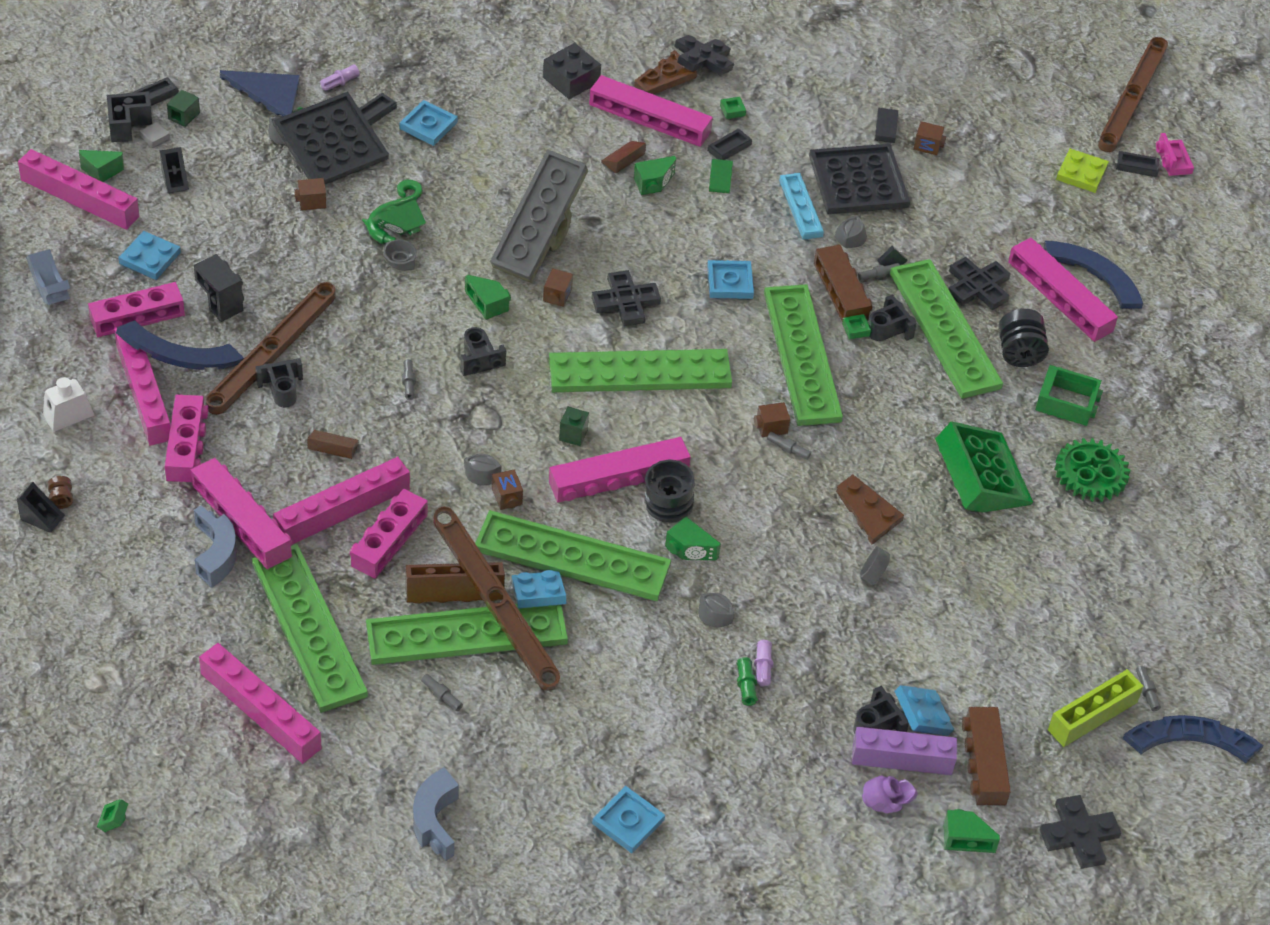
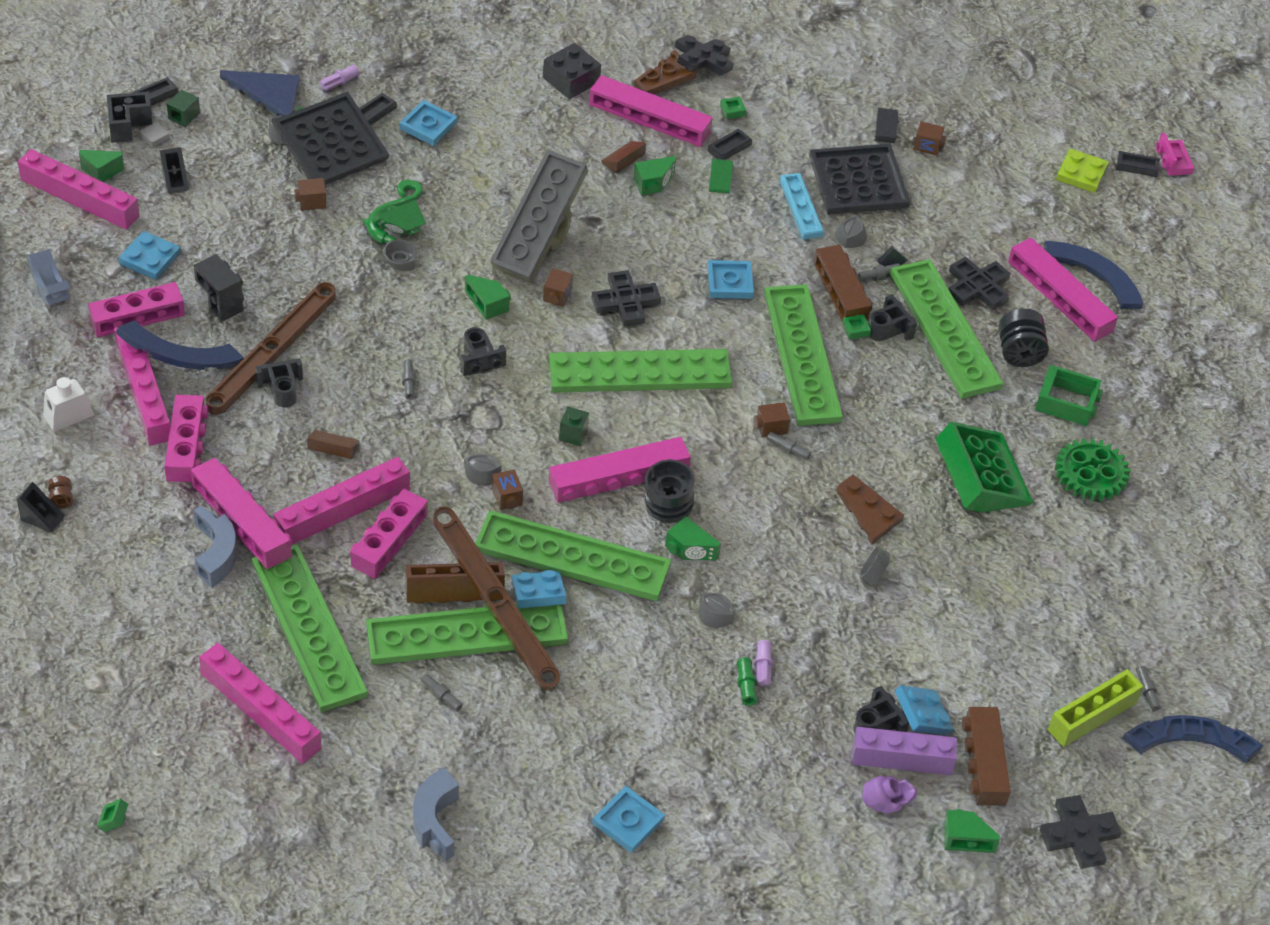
(1128, 103): reddish brown beam -> none

